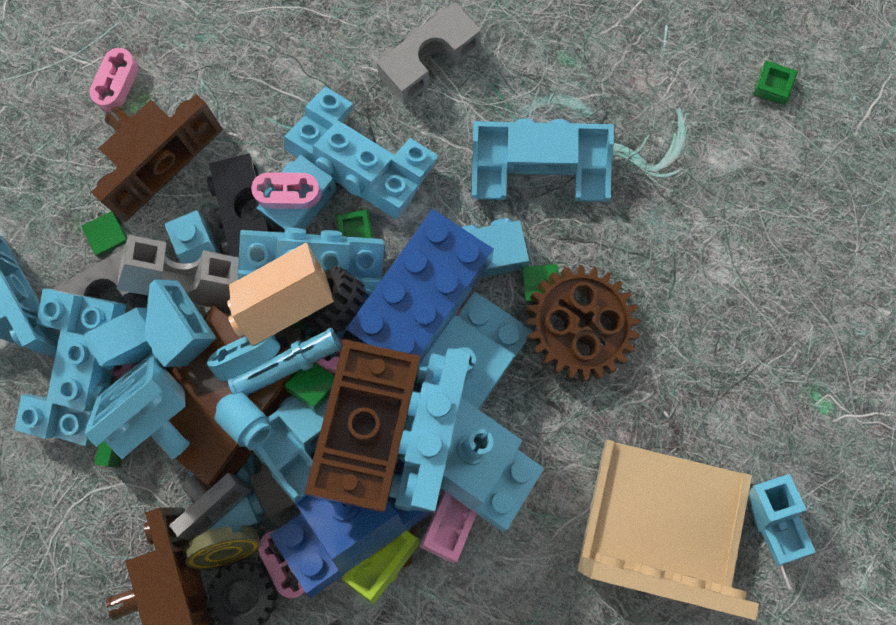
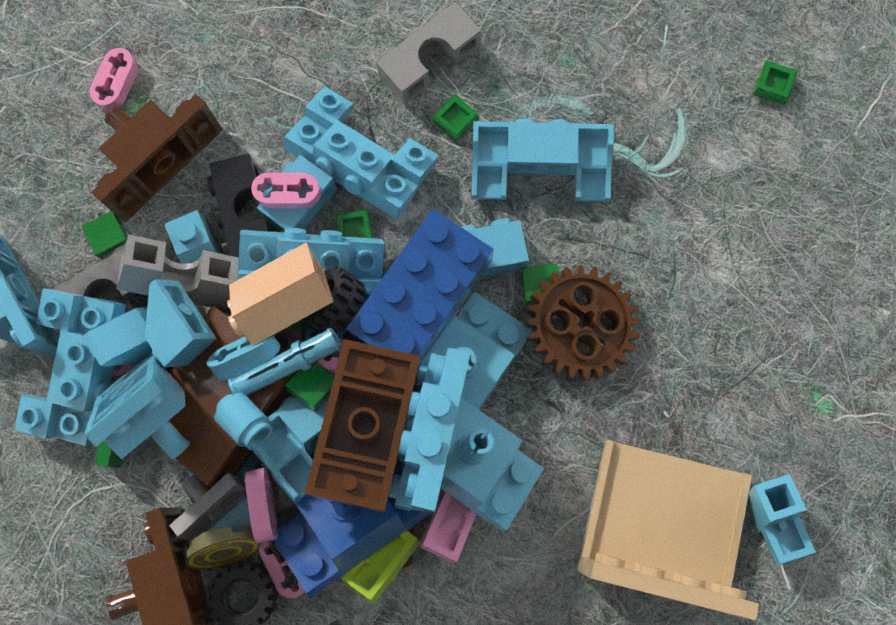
(261, 505): none -> bright pink beam
(455, 117): none -> green tile

